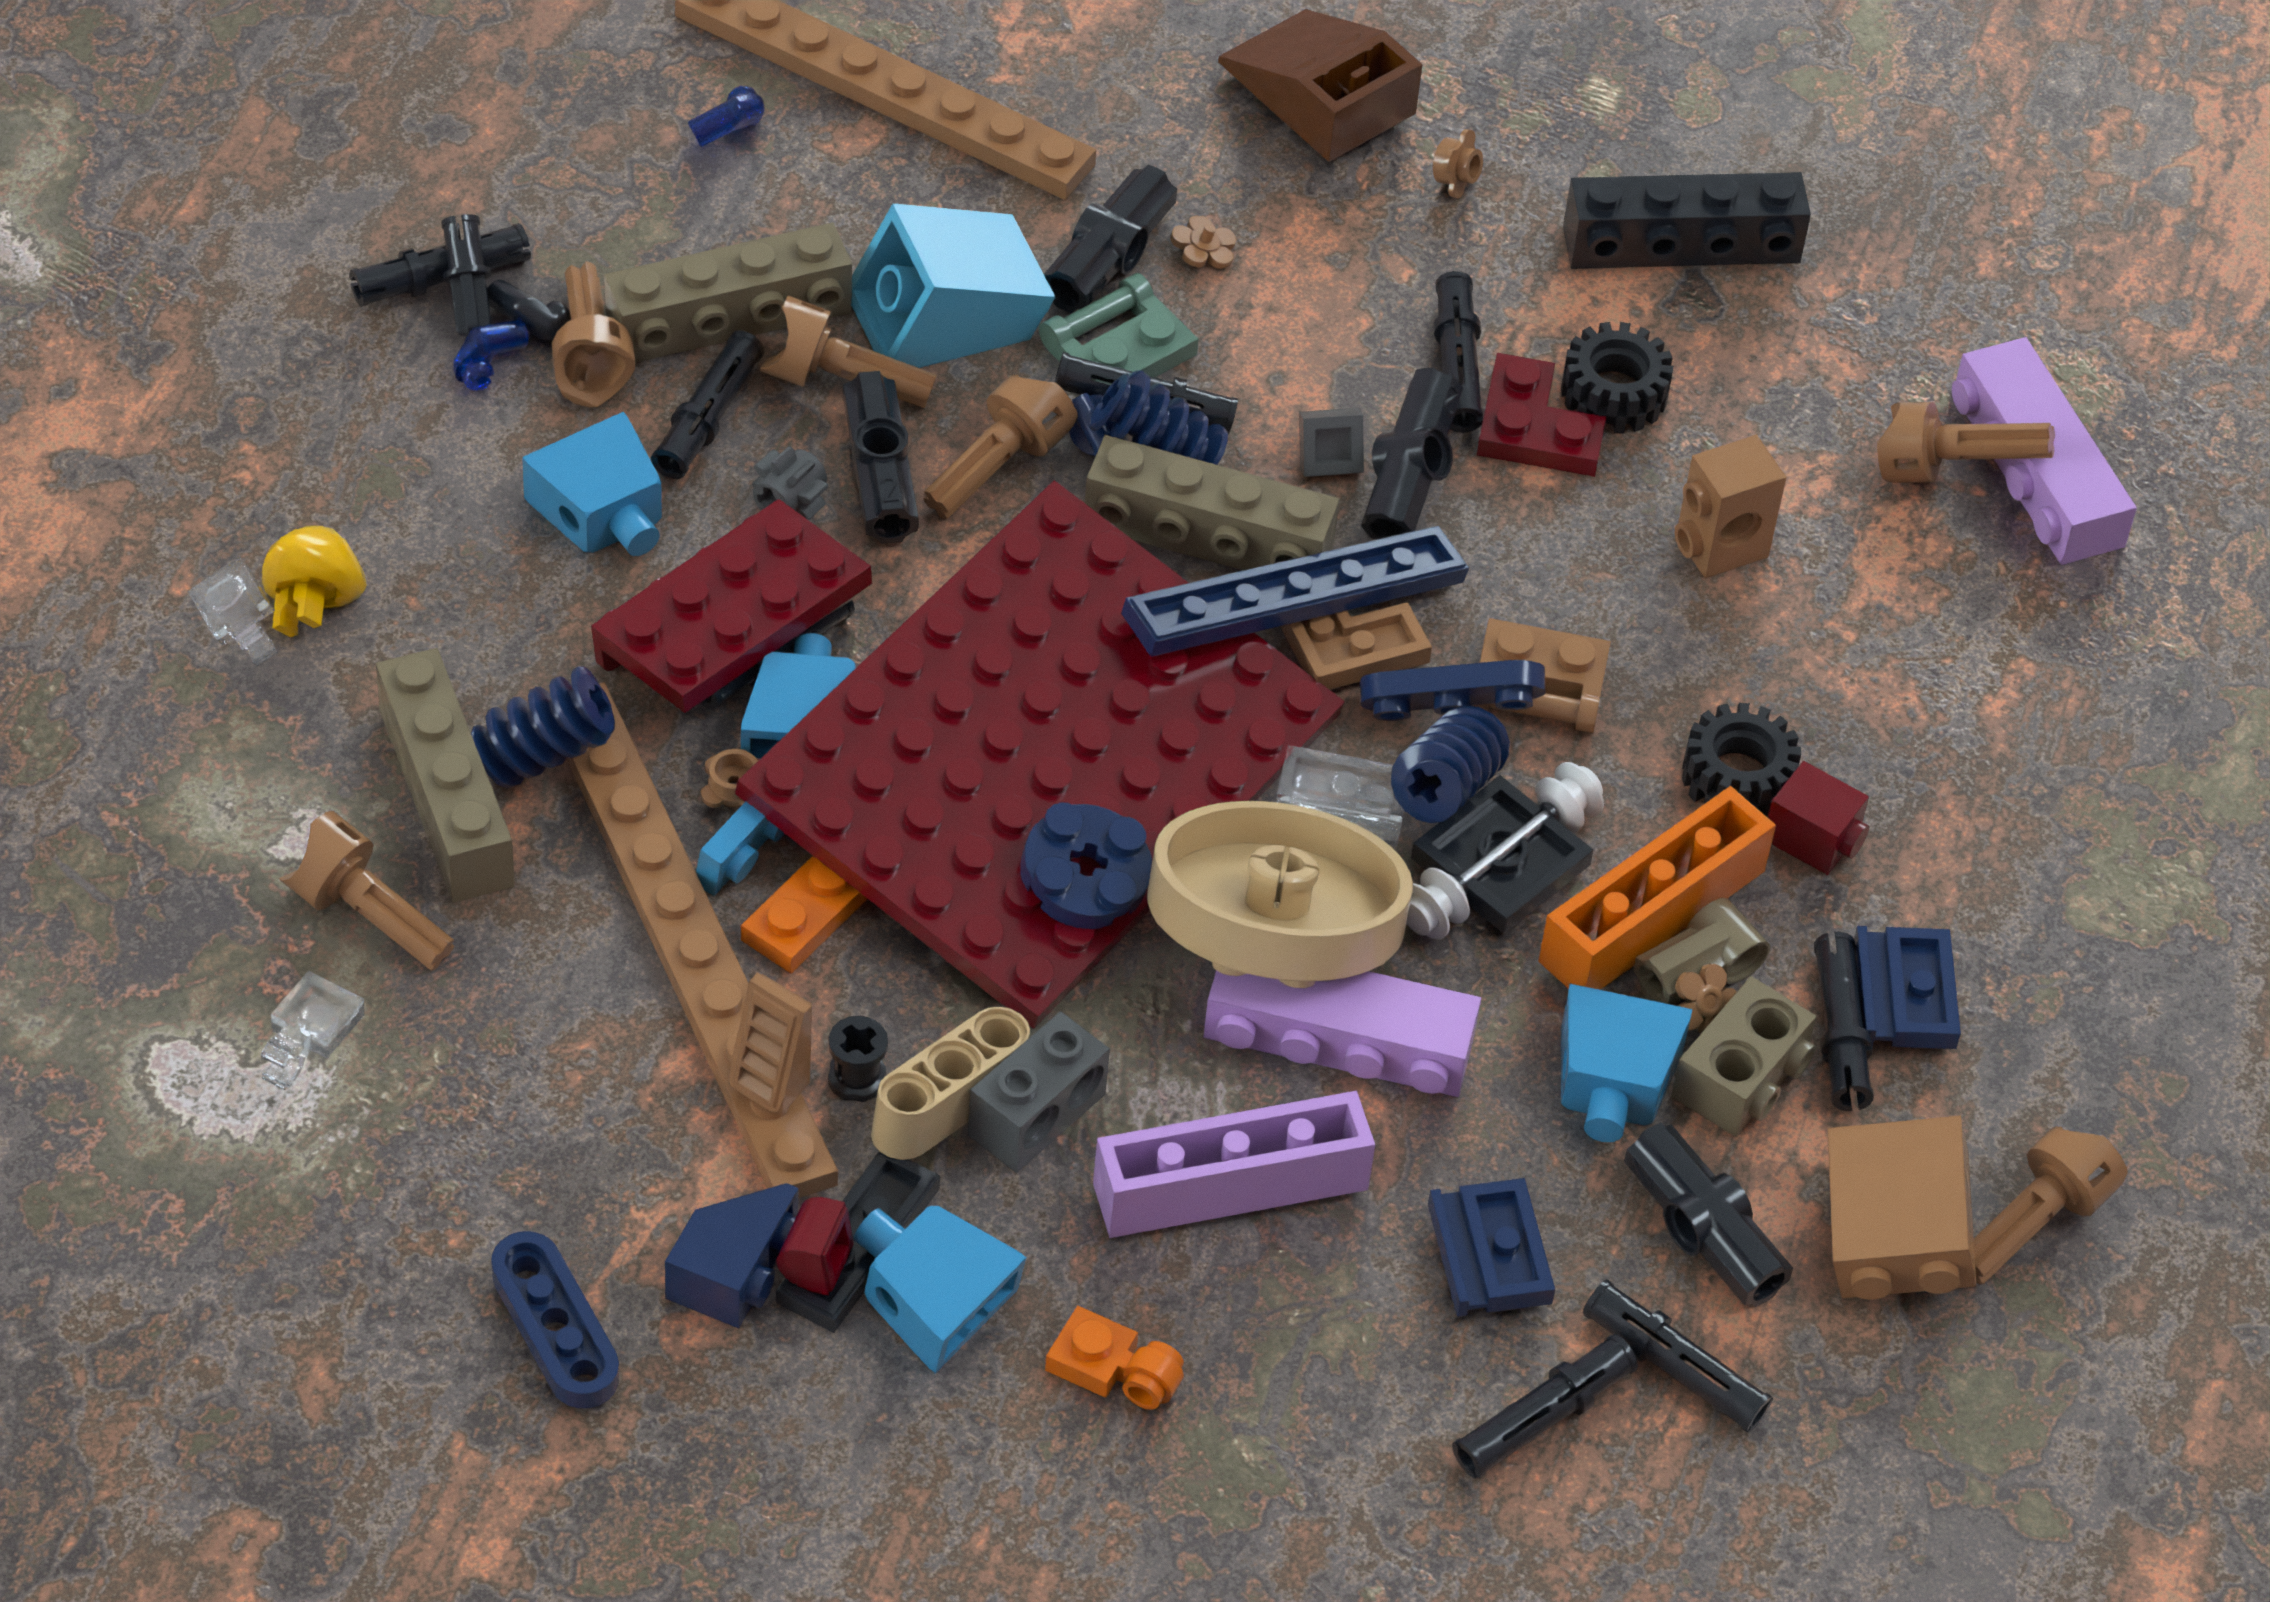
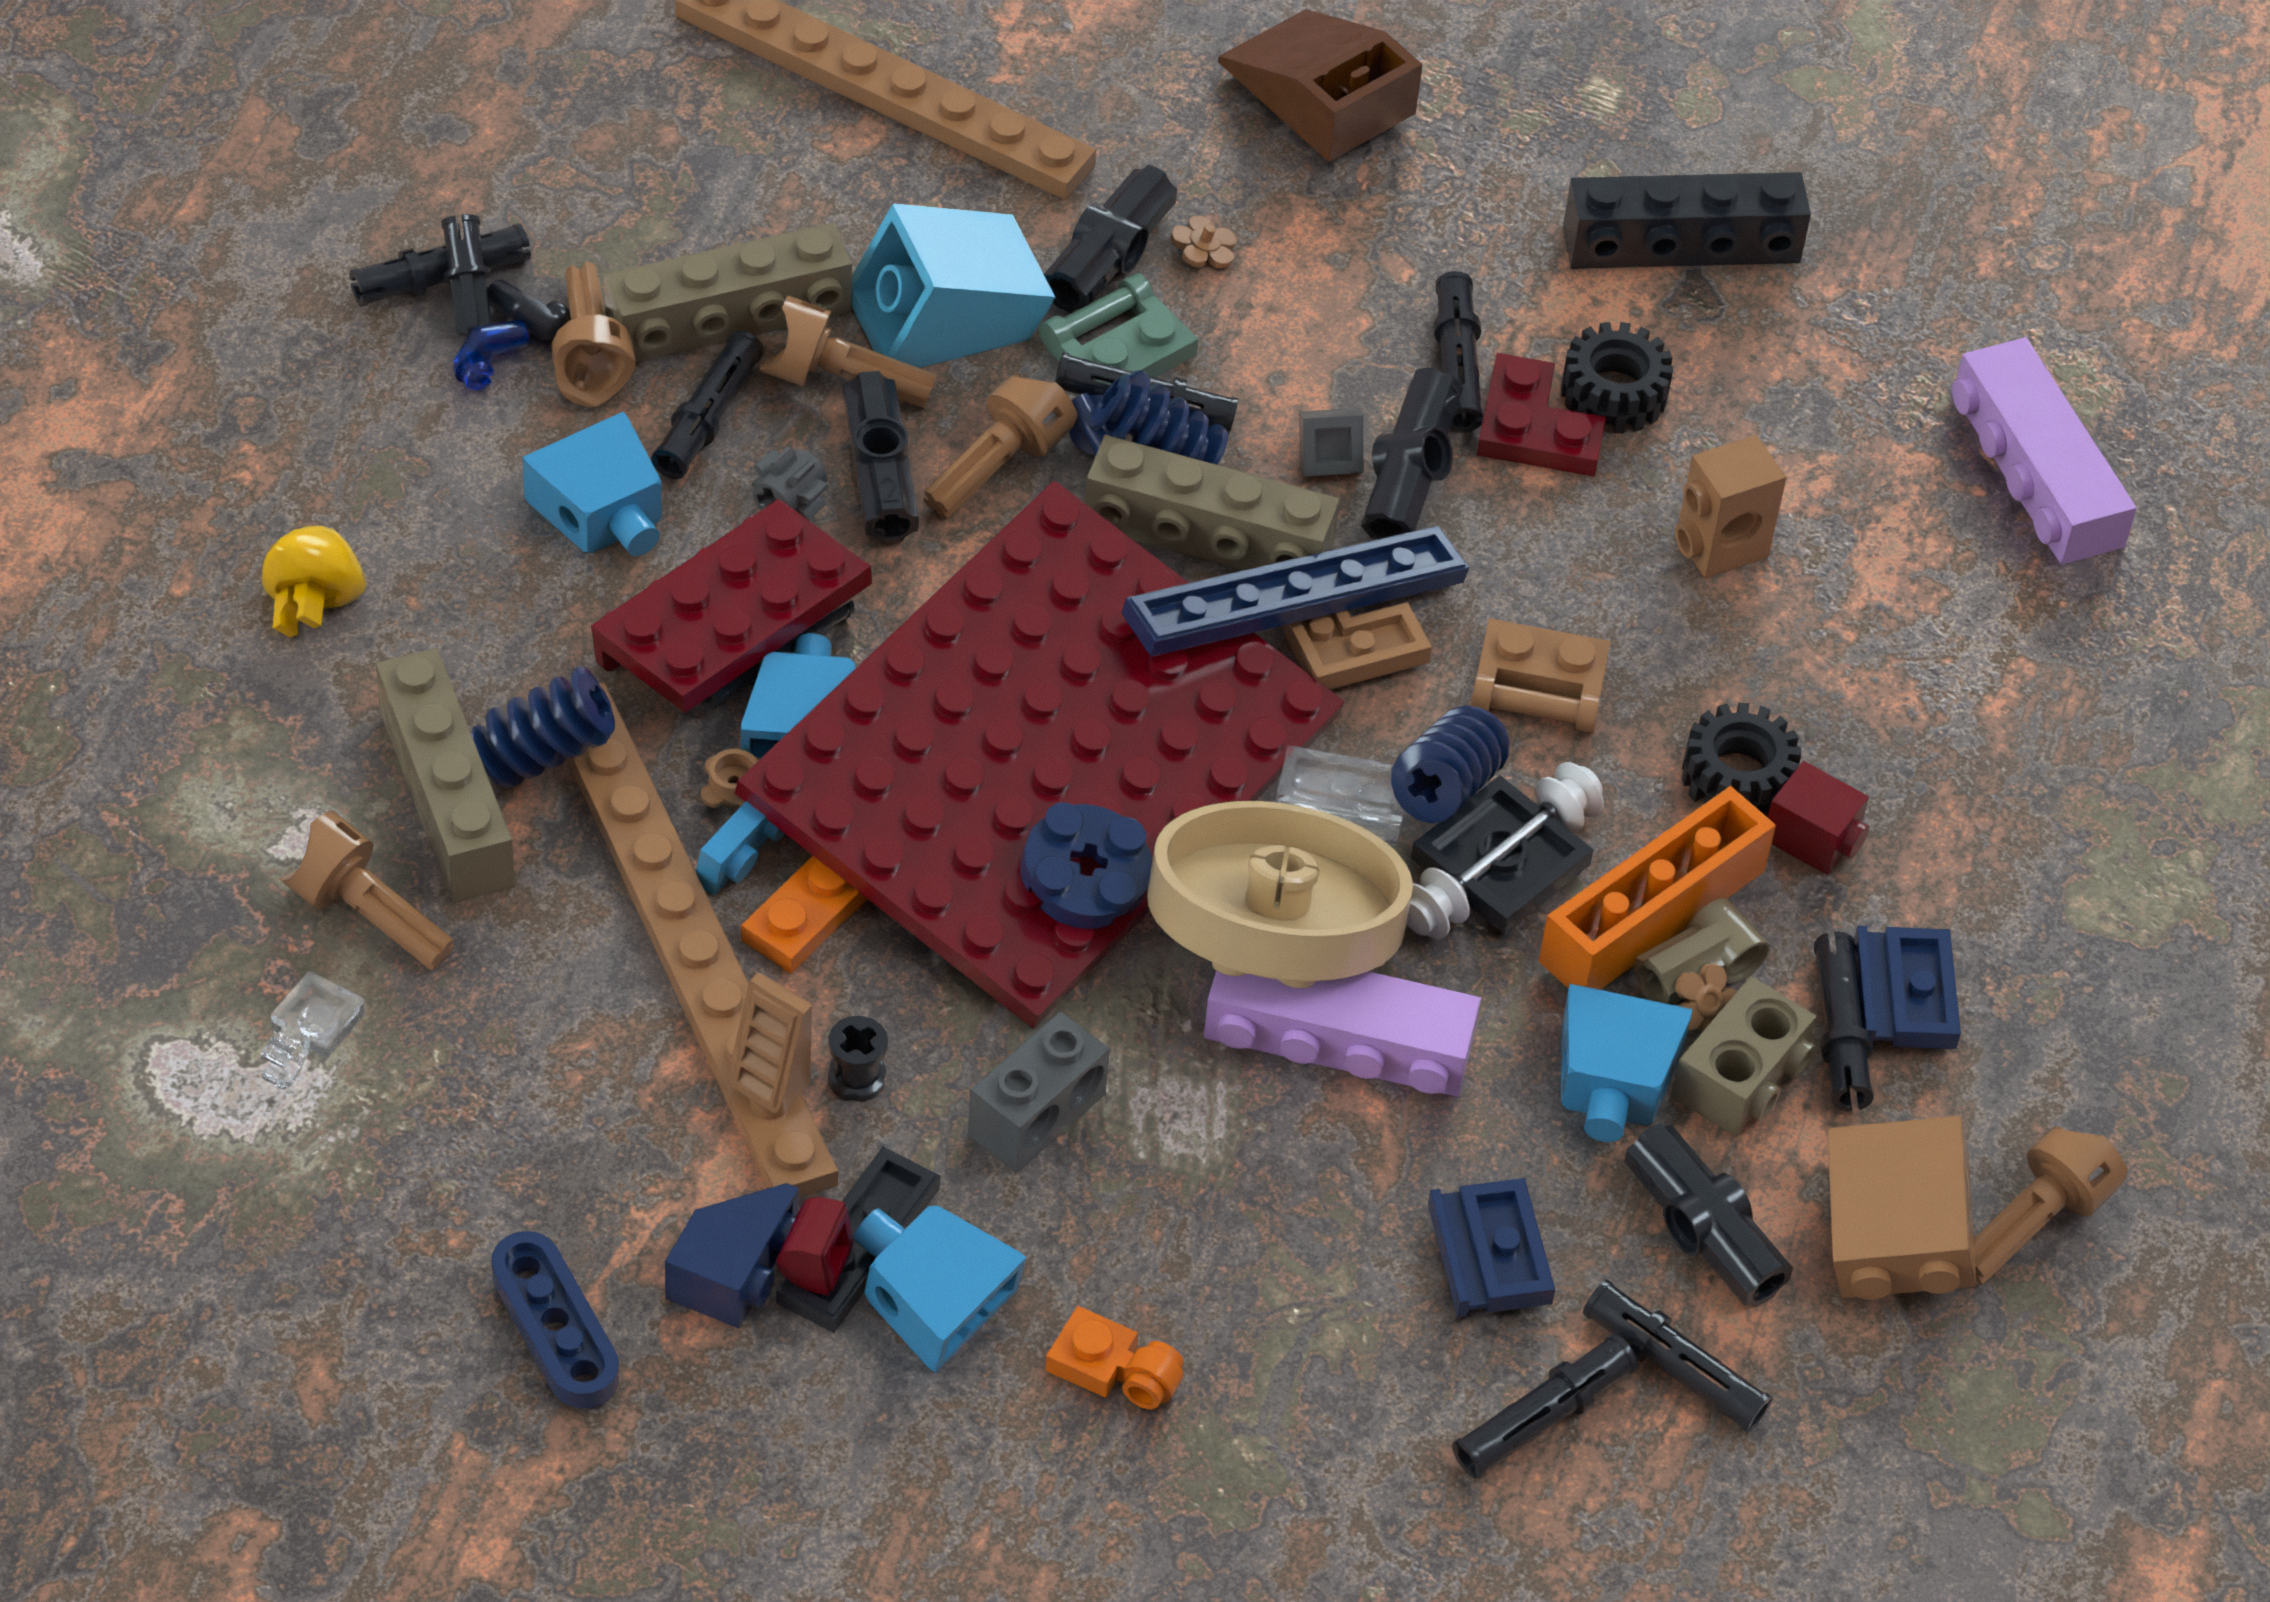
(233, 608): clear plate -> none
(739, 112): clear blue arm -> none
(931, 1091): tan beam -> none
(1233, 1164): lavender brick -> none
(1441, 688): dark blue plate -> none
(1457, 162): medium nougat plate -> none
(1924, 442): medium nougat piece -> none

